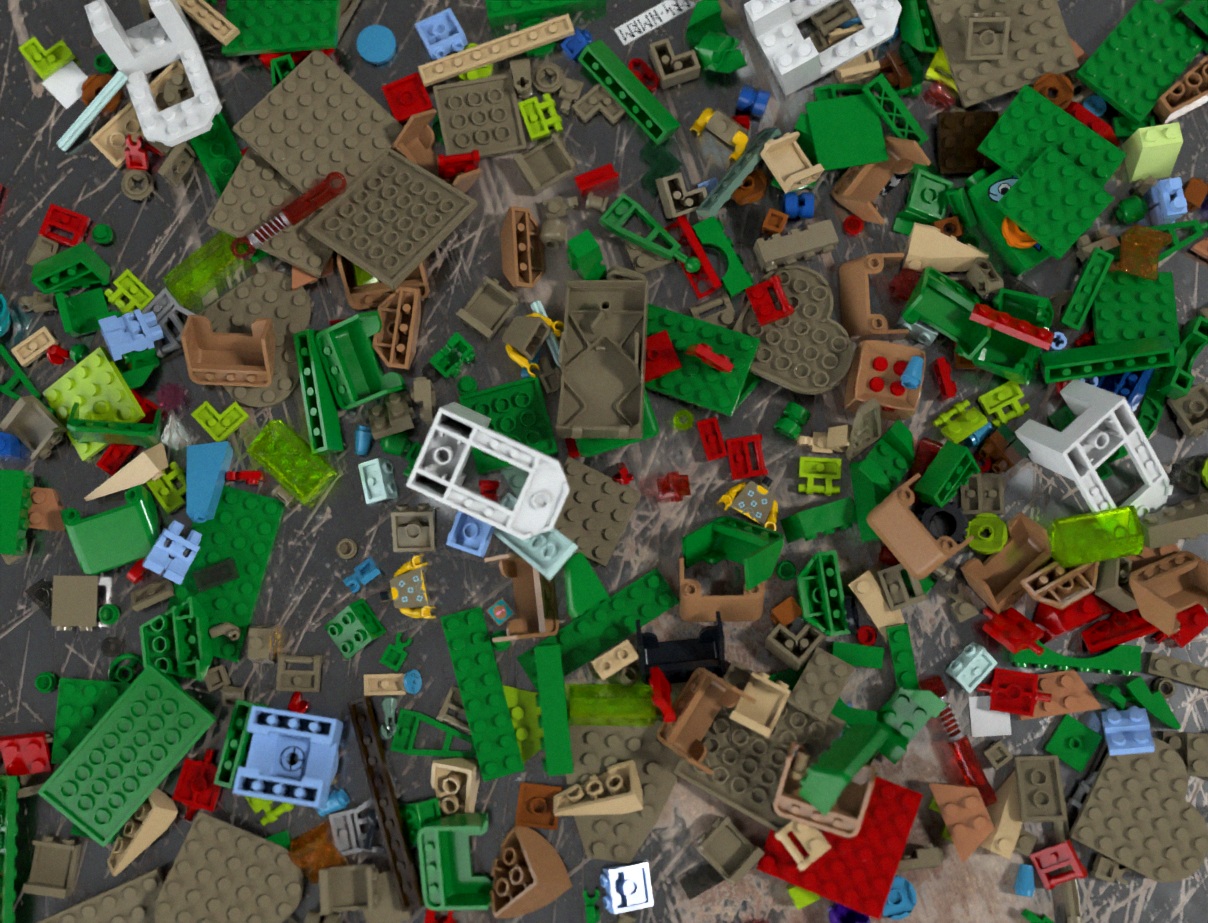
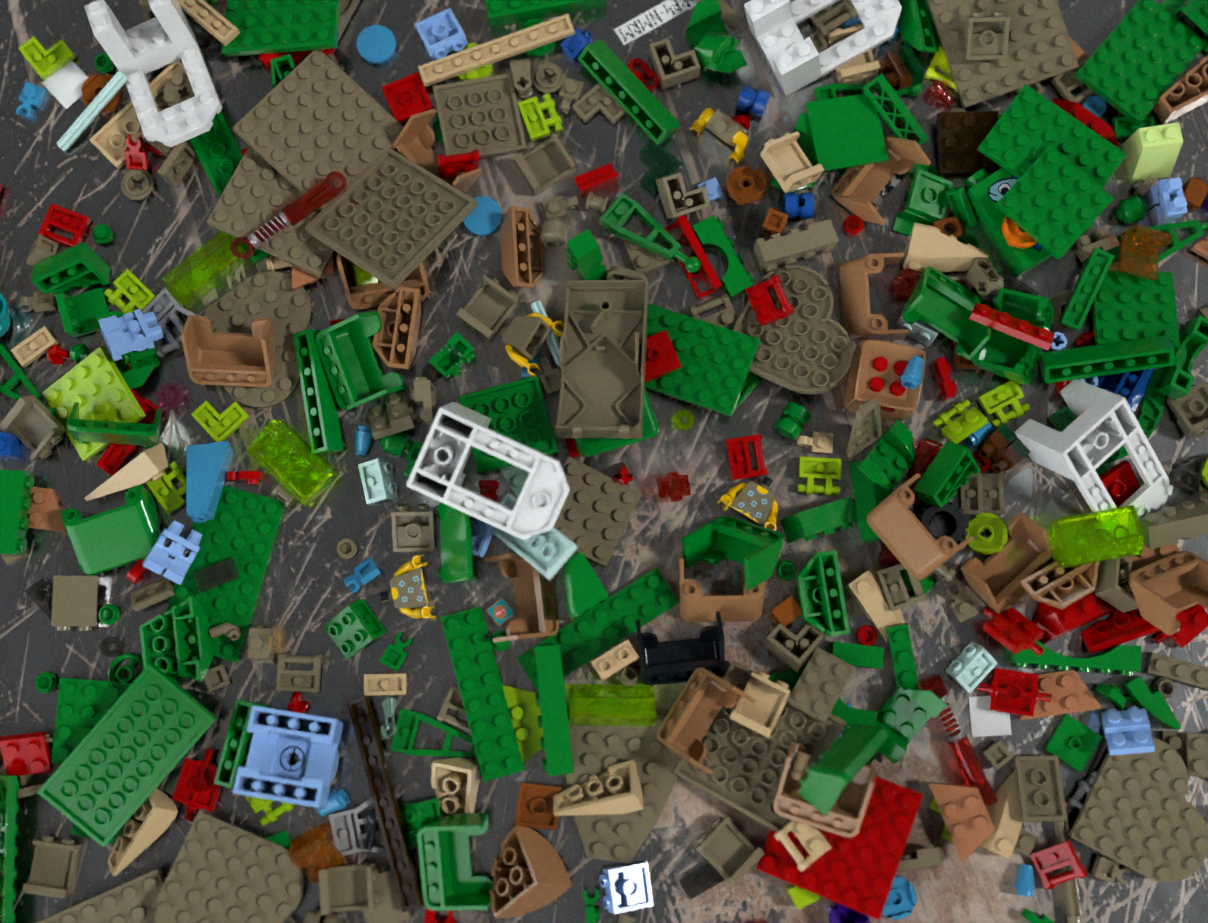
(31, 97): none -> dark azure plate
(230, 694): dark tan tile -> none
(276, 263): none -> tan pin
(412, 681): dark azure piece -> none
(455, 546): none -> green windscreen
(466, 385): green plate -> none
(484, 218): none -> dark azure tile
(661, 696): red plate -> none
(708, 357): red wing -> none
(711, 439): red plate -> none
(737, 173): sand green plate -> none
(839, 437): tan panel -> none
(852, 614): black wheel -> none
(1060, 84): dark orange plate -> none
(1120, 482): none -> red plate

